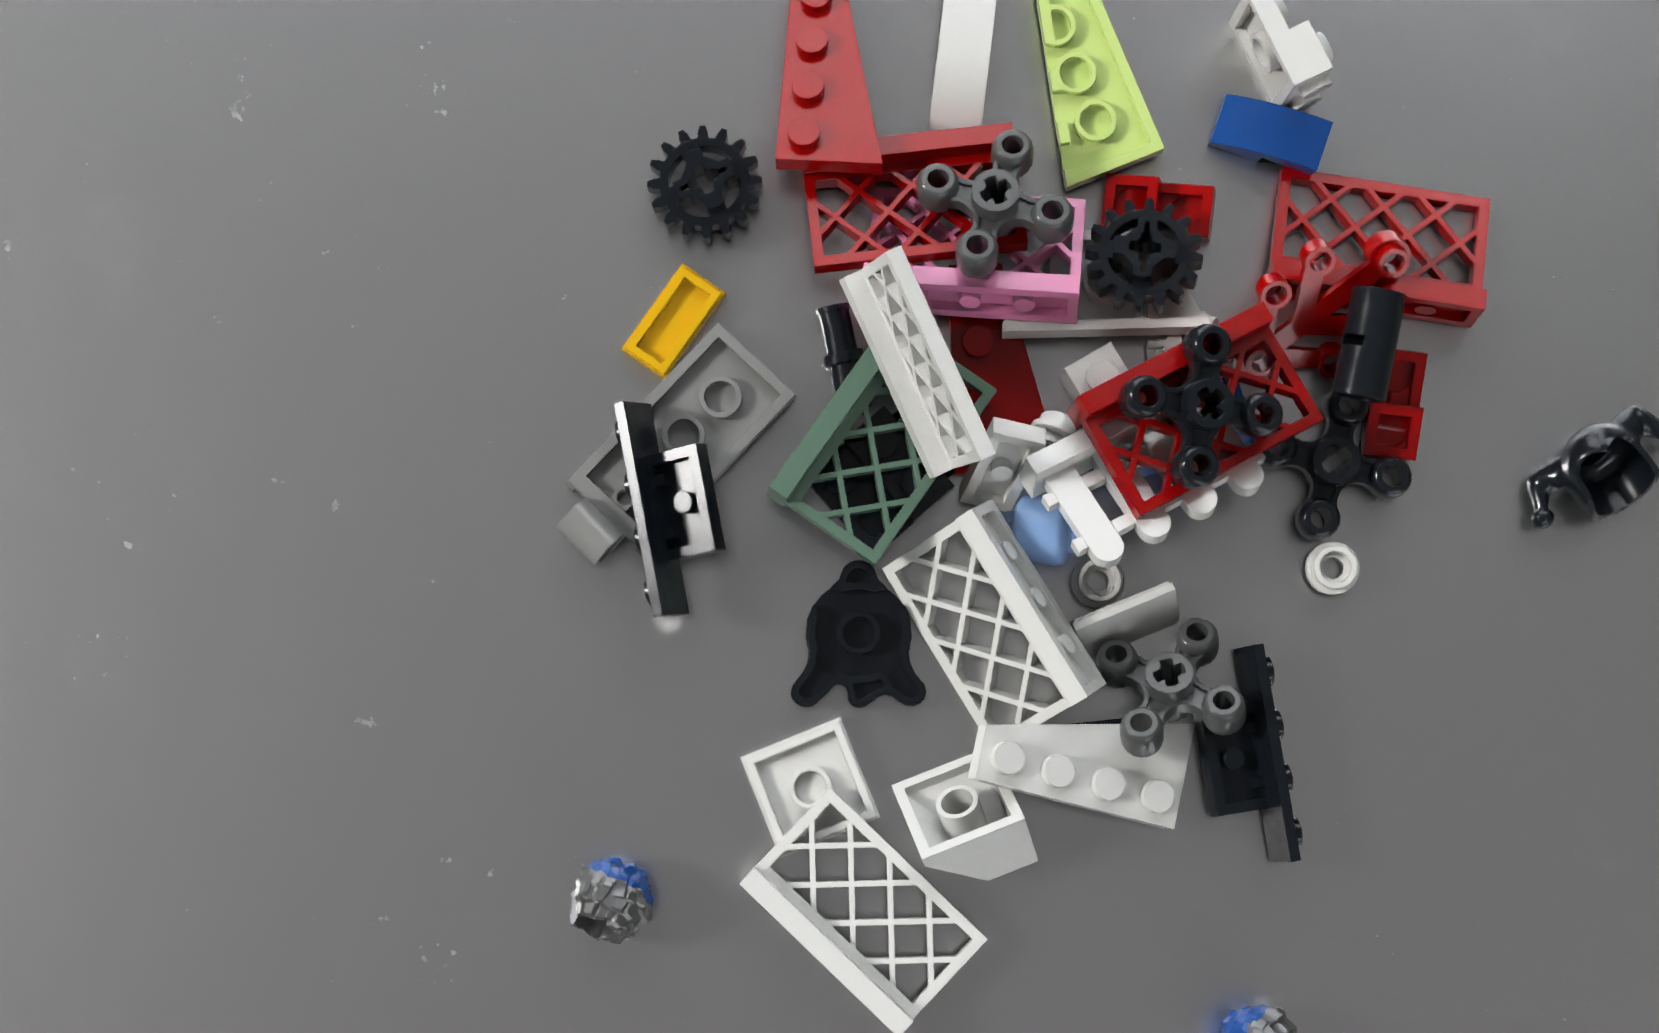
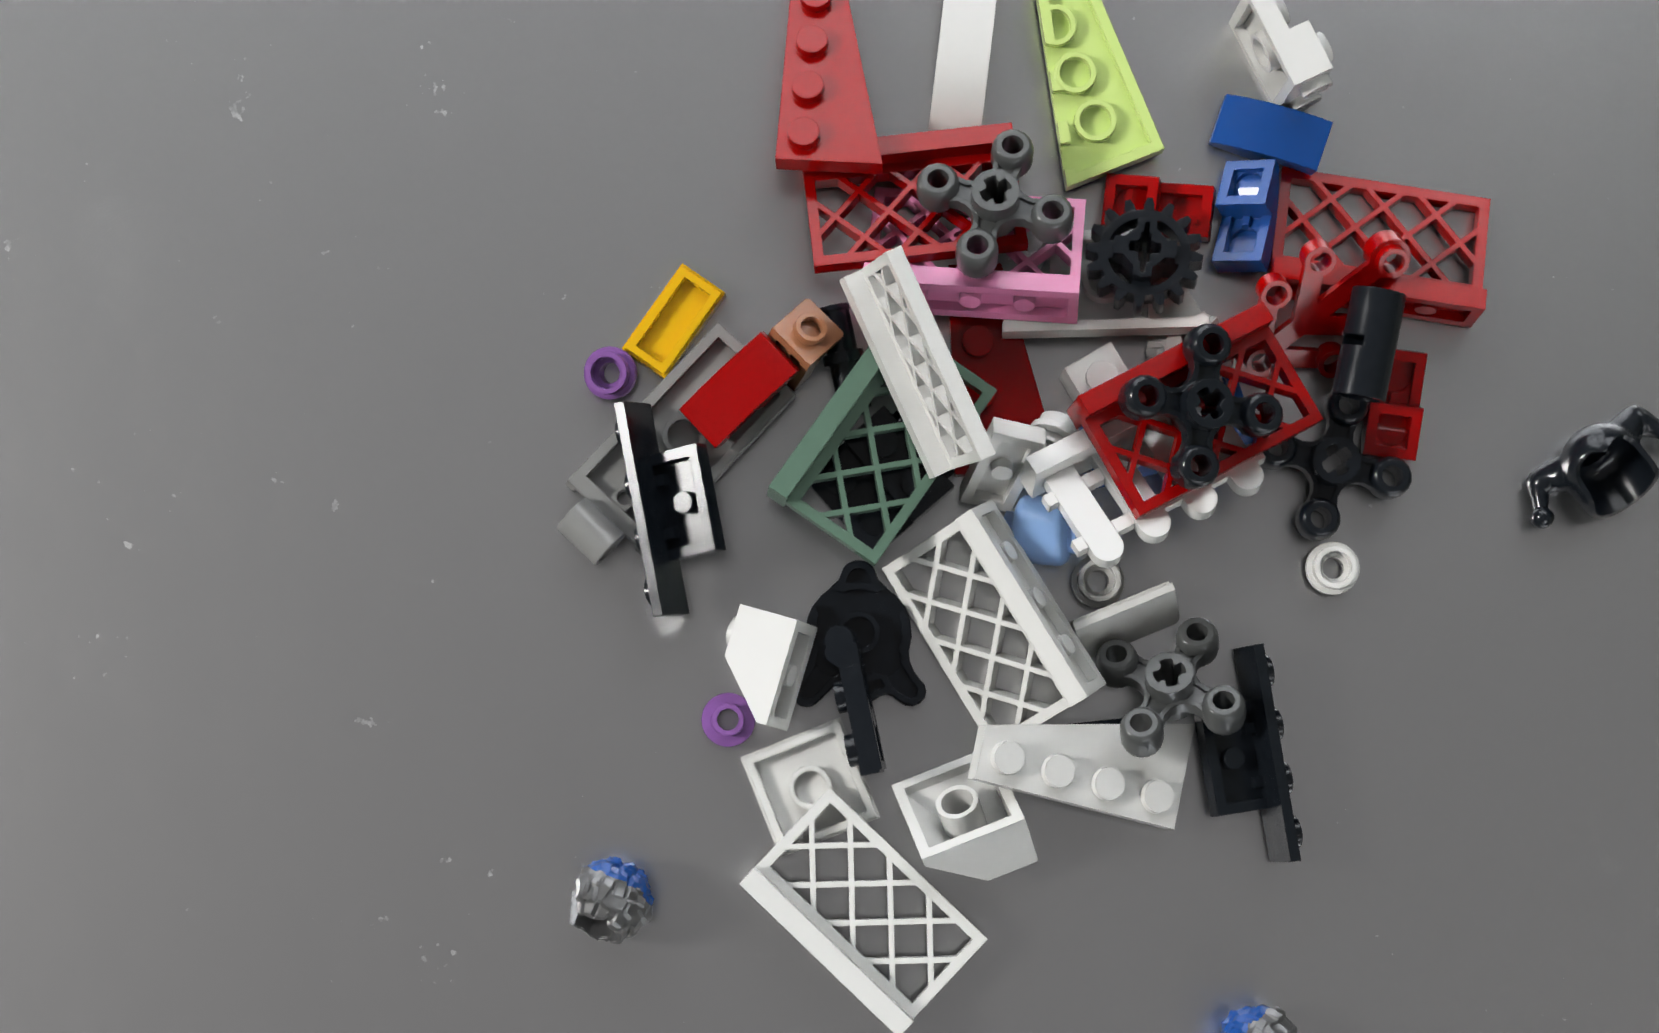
(595, 377): none -> medium lavender plate
(687, 194): black gear -> none
(723, 737): none -> medium lavender plate
(739, 389): none -> red slope
(769, 661): none -> white slope
(805, 338): none -> nougat bracket
(854, 696): none -> black hinge
(1248, 214): none -> blue slope

